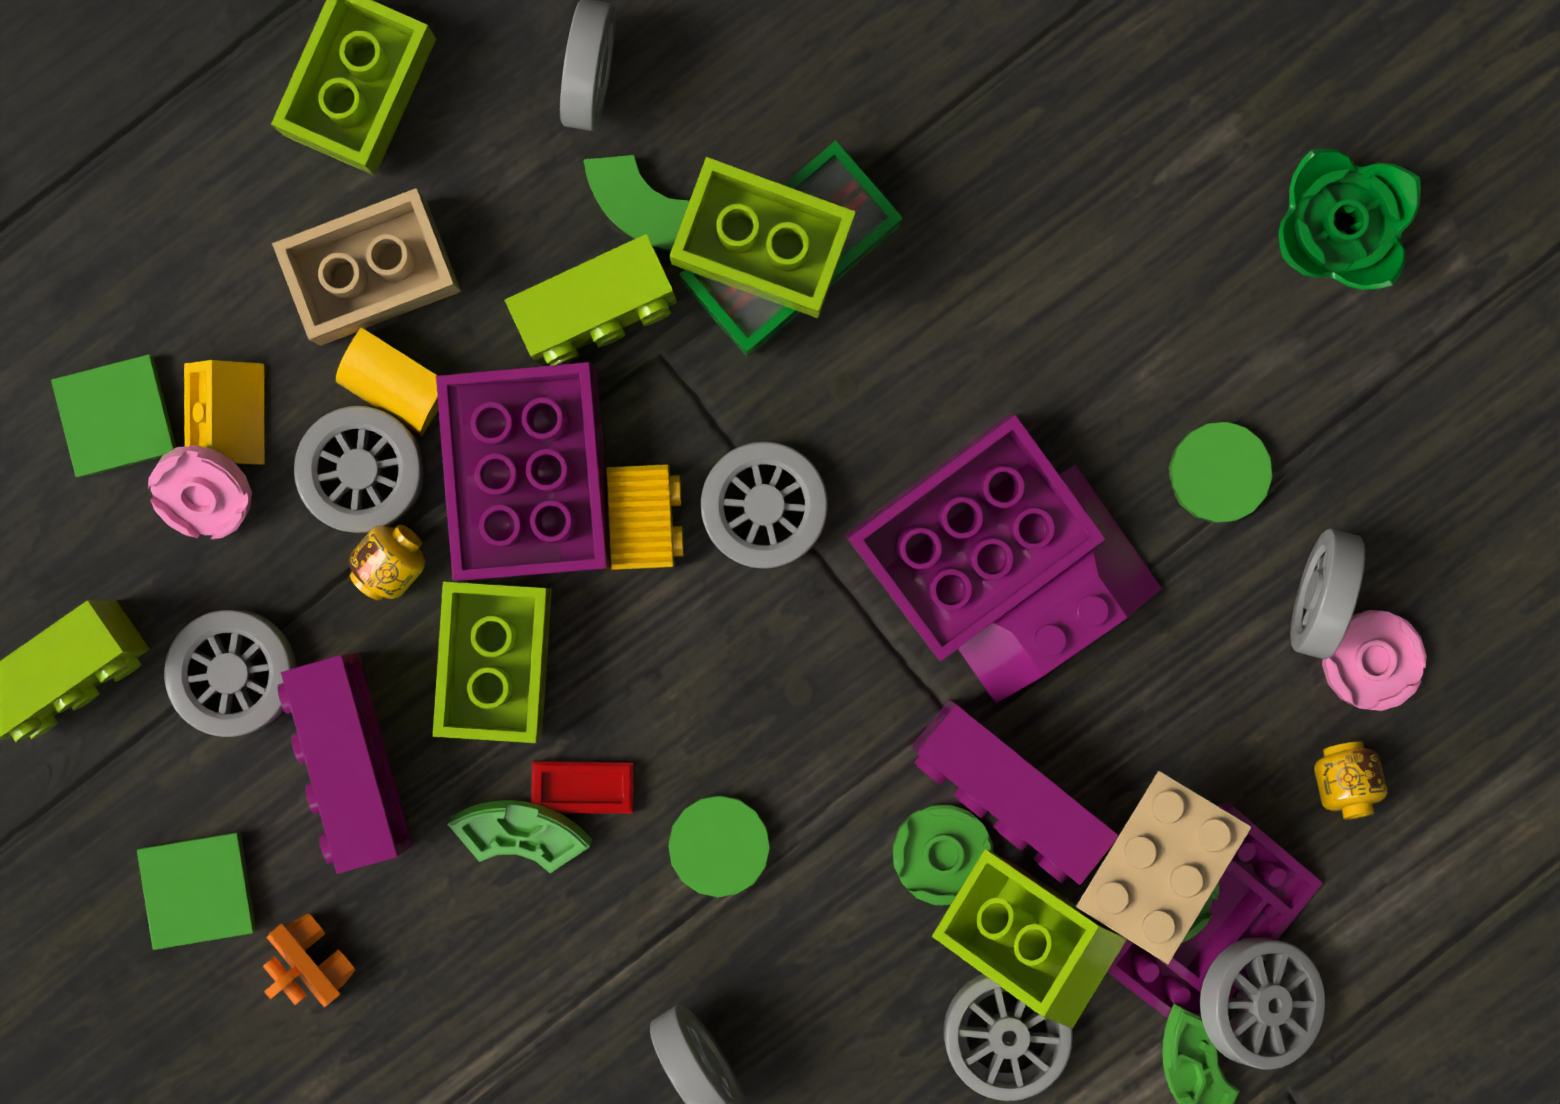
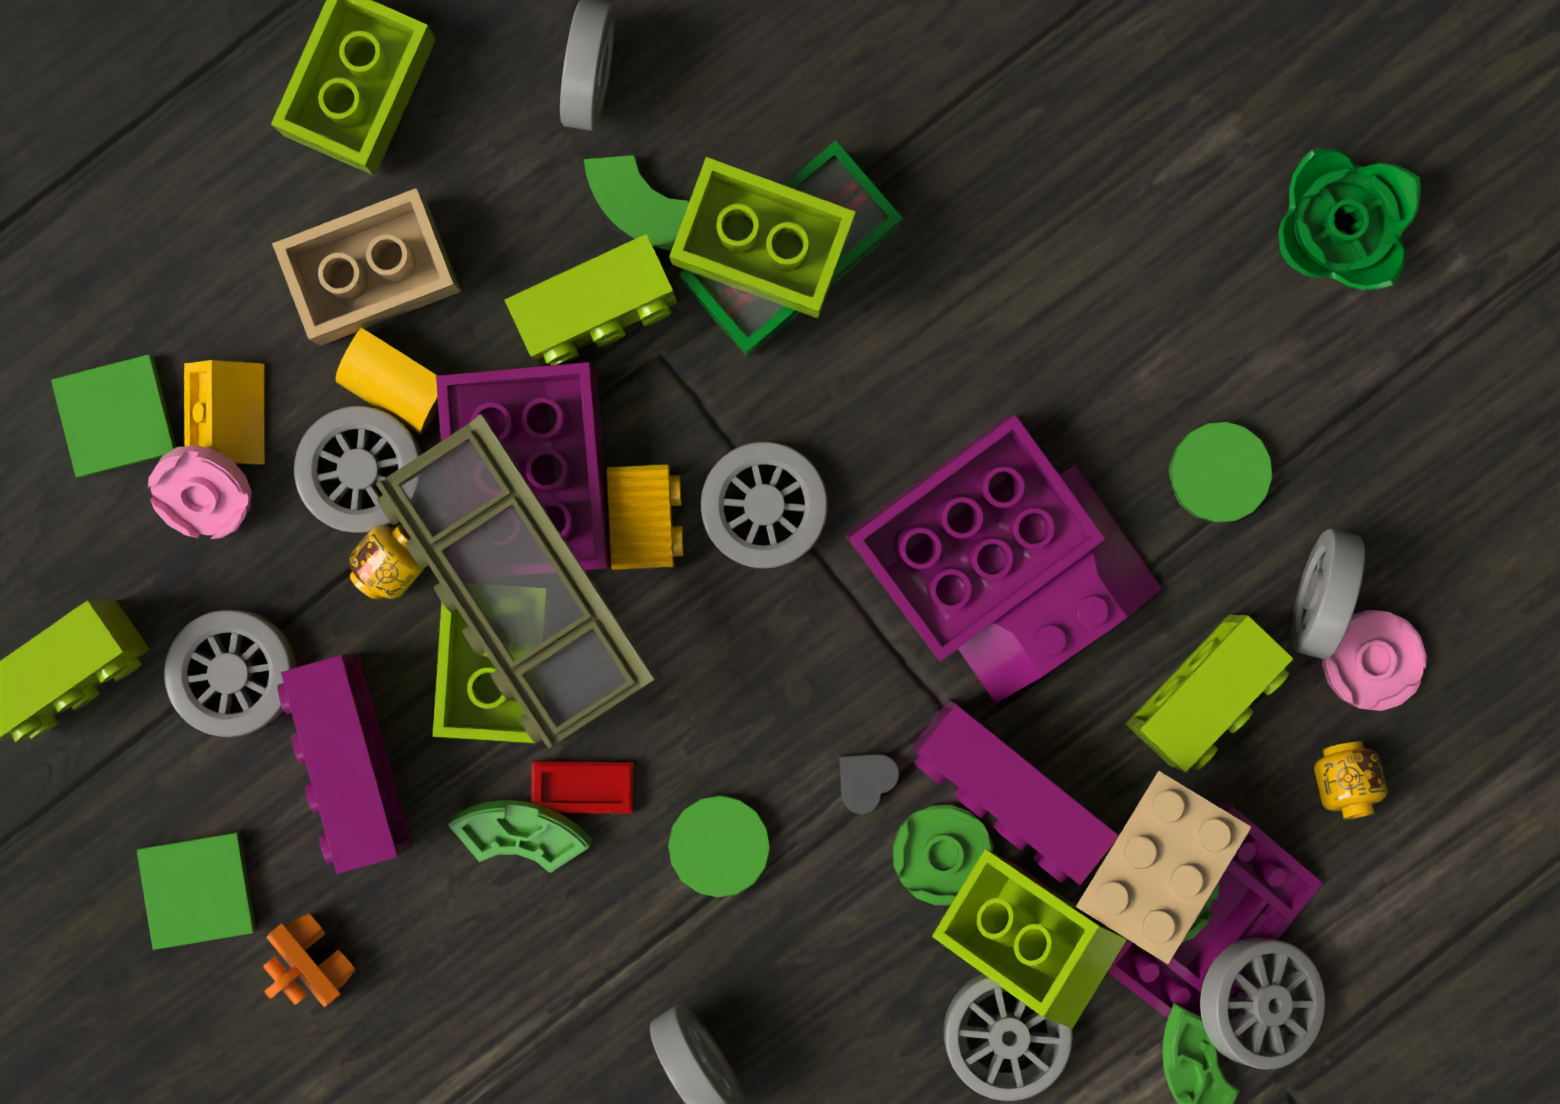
(513, 582): none -> window
(864, 779): none -> dark grey tile
(1211, 693): none -> lime brick

